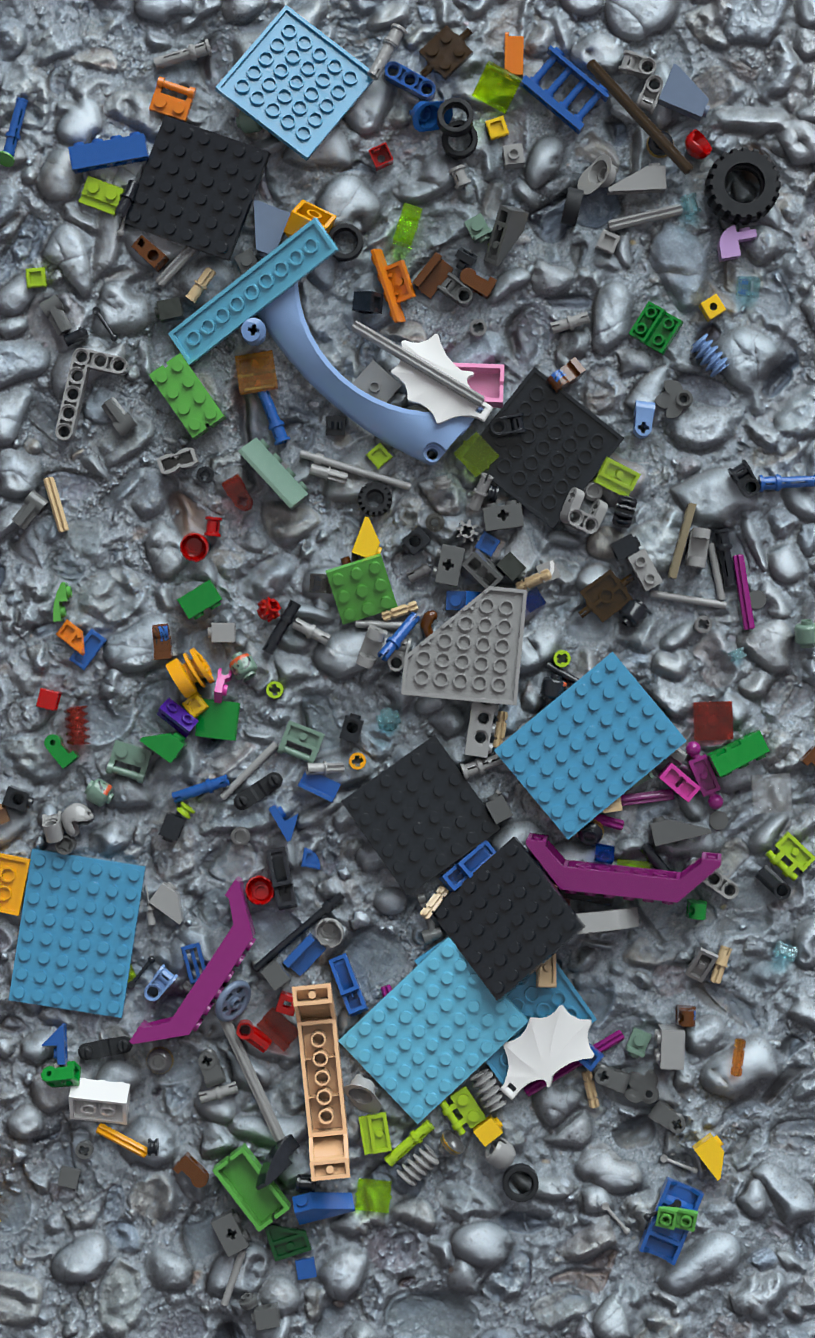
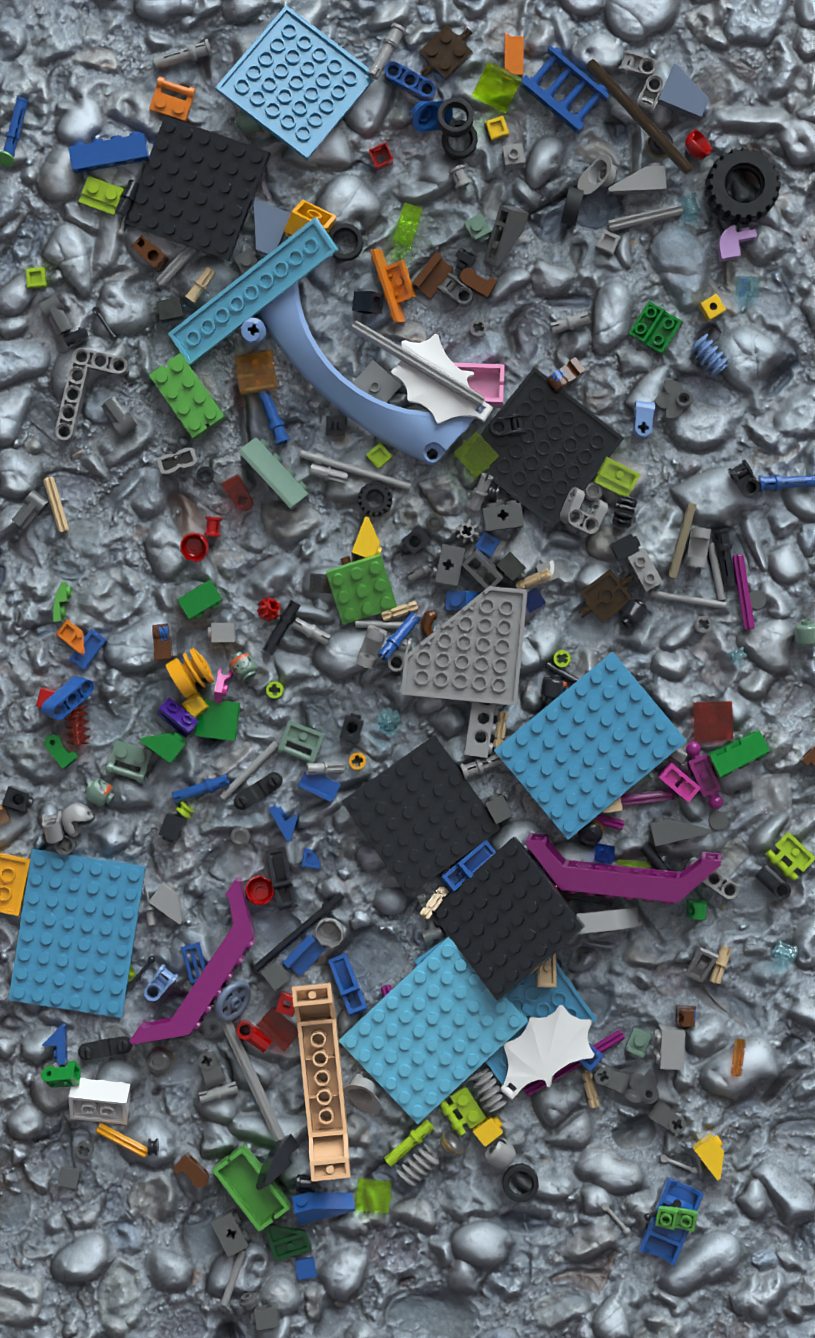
(67, 698): none -> blue beam
(375, 1133): lime plate -> none

